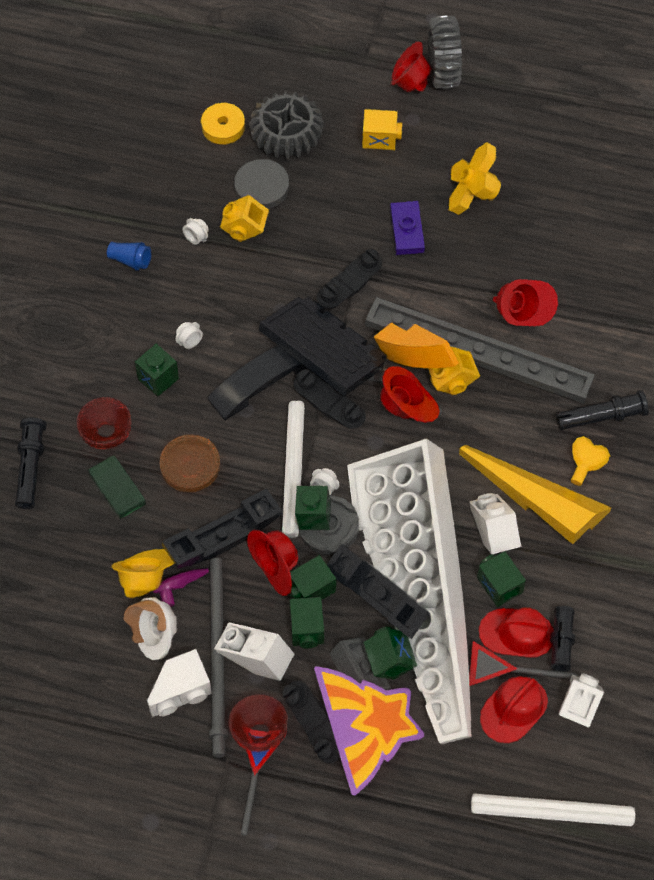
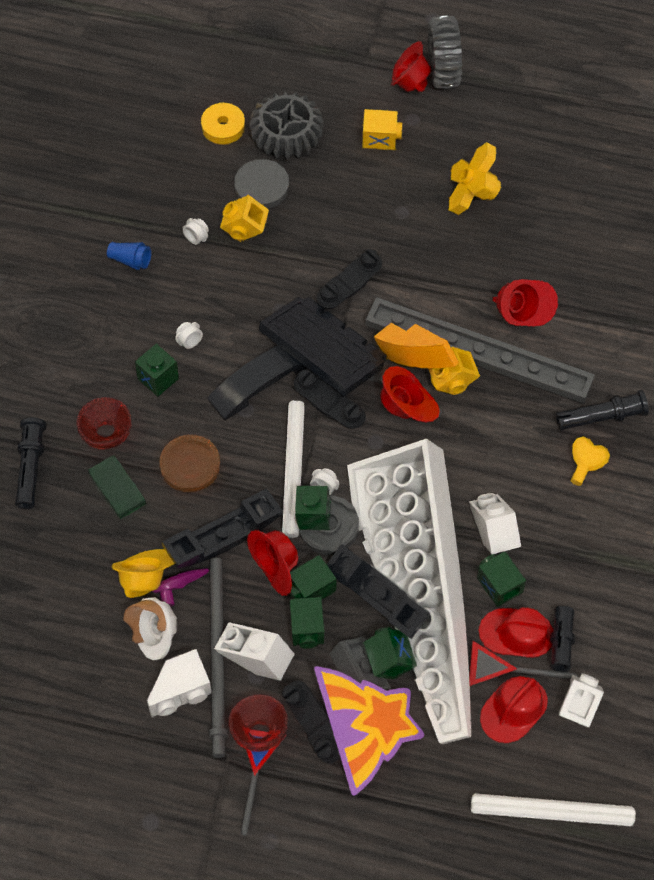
(407, 227): dark purple plate -> none
(560, 507): yellow wedge -> none

